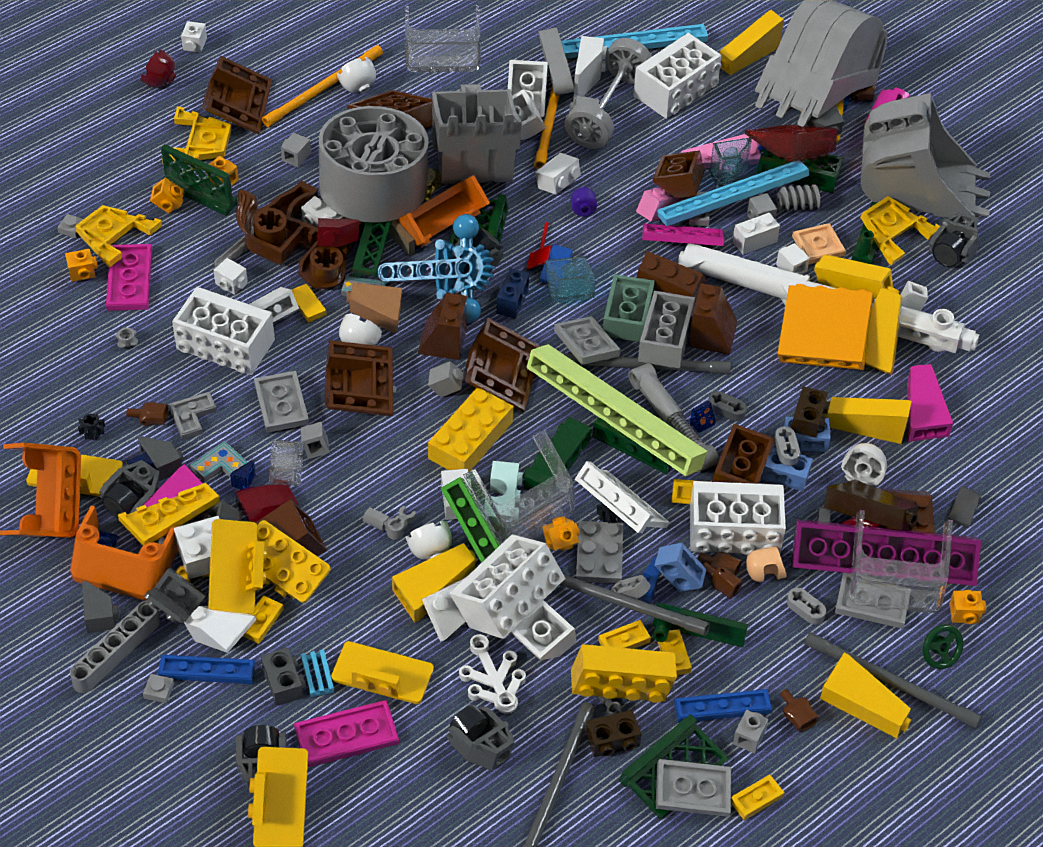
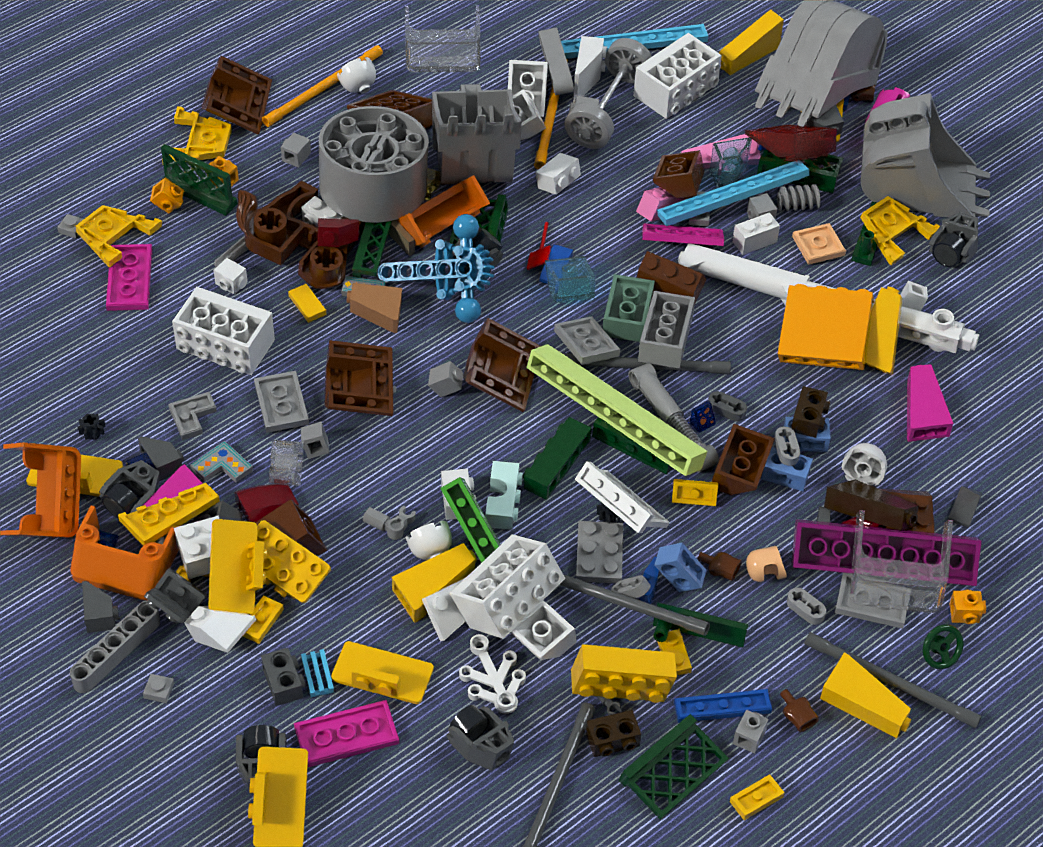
(81, 265): light orange brick -> none
(126, 337): light grey plate -> none
(150, 413): reddish brown piece -> none
(159, 70): dark red cylinder -> none
(194, 36): white brick -> none
(207, 669): blue tile -> none
(243, 476): clear blue slope -> none
(279, 302): white brick -> none
(357, 331): white cylinder -> none
(445, 328): reddish brown slope -> none
(470, 431): yellow brick -> none
(512, 293): dark blue brick -> none
(533, 508): clear windscreen -> none
(561, 533): light orange brick -> none
(583, 202): dark purple head -> none
(627, 636): yellow plate -> none
(693, 787): light grey plate -> none
(712, 321): reddish brown slope -> none
(723, 580): reddish brown piece -> none
(736, 517): white brick -> none
(793, 259): white brick -> none
(852, 274): yellow slope -> none
(870, 417): yellow slope -> none

